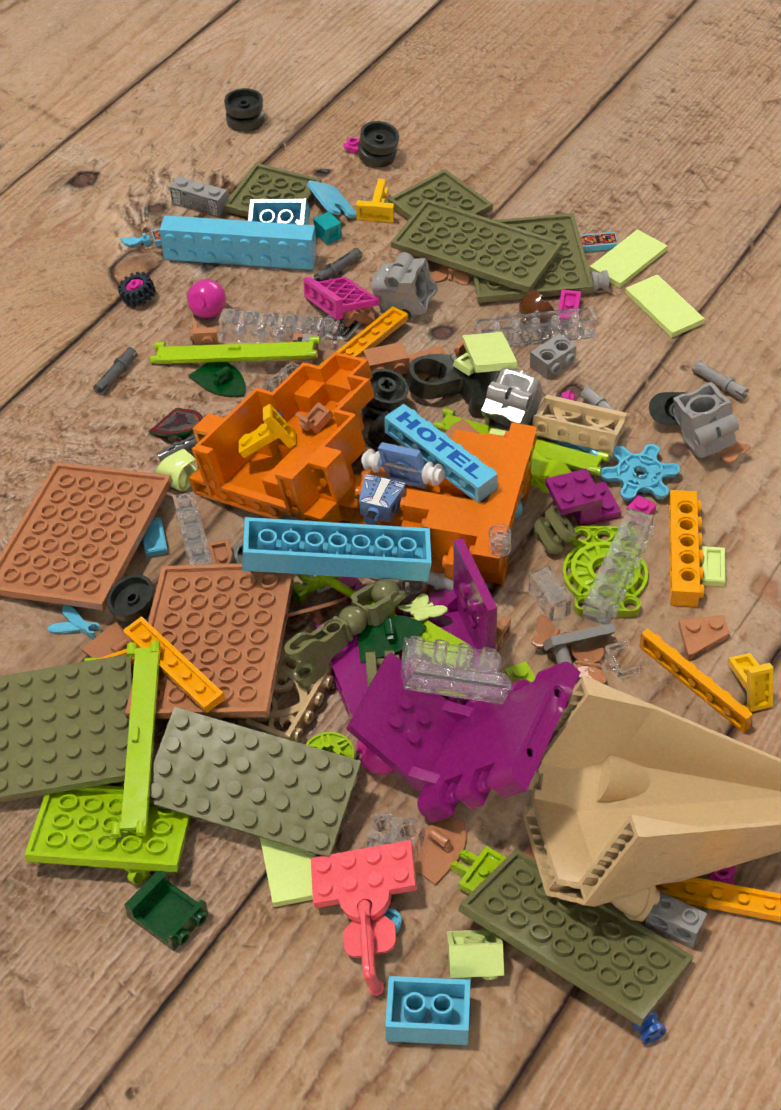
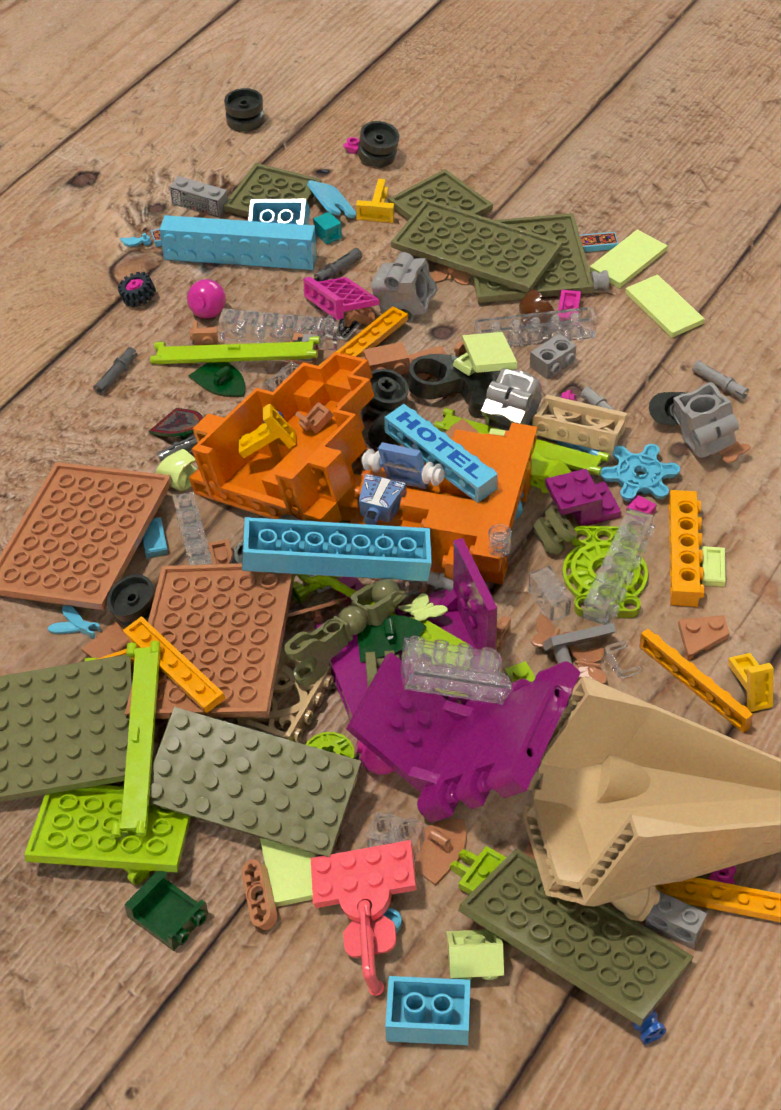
(266, 902): none -> nougat beam

